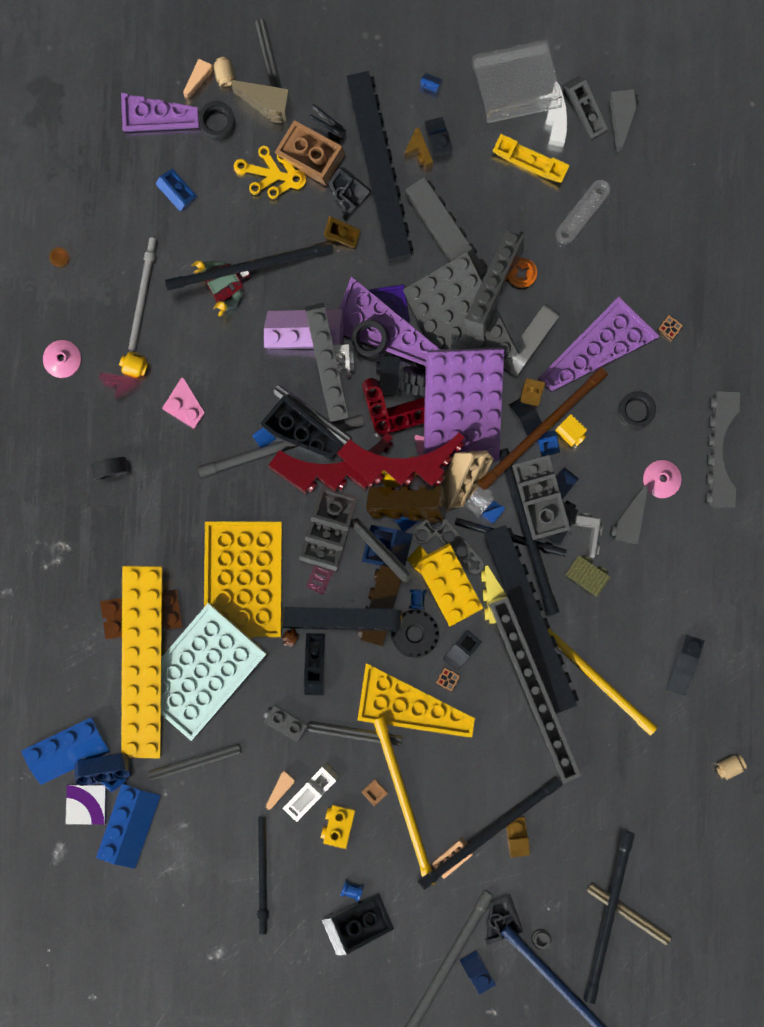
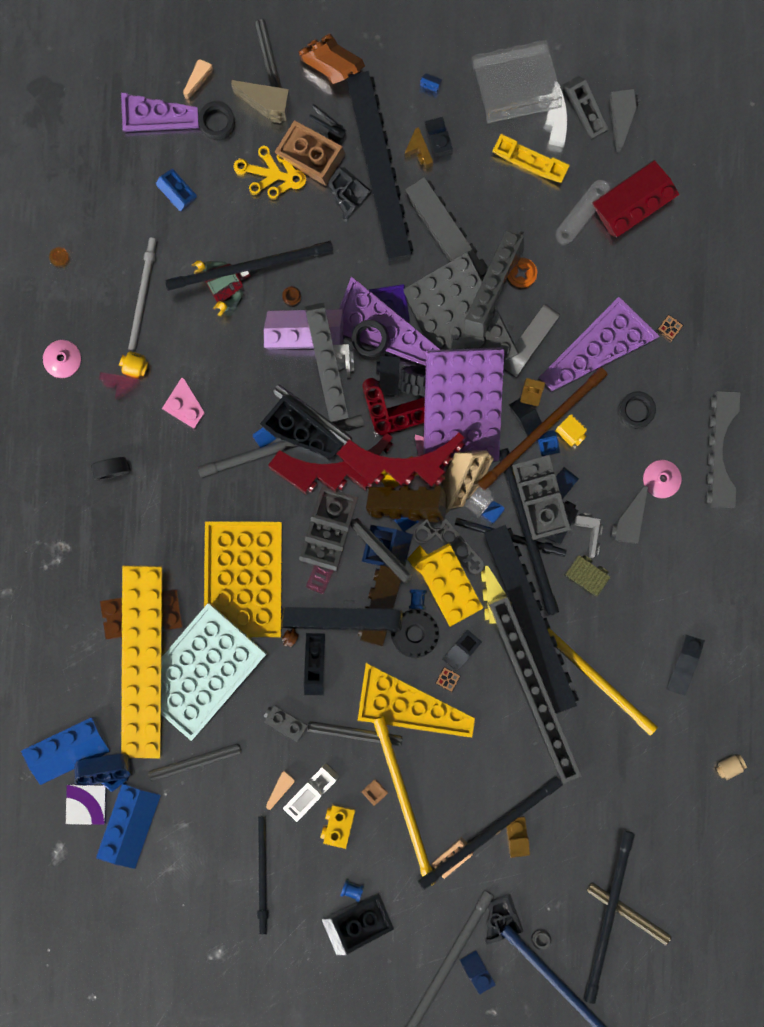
(224, 71): tan brick -> none
(291, 295): none -> reddish brown plate
(331, 59): none -> dark orange brick
(341, 232): pearl gold slope -> none
(635, 198): none -> dark red slope

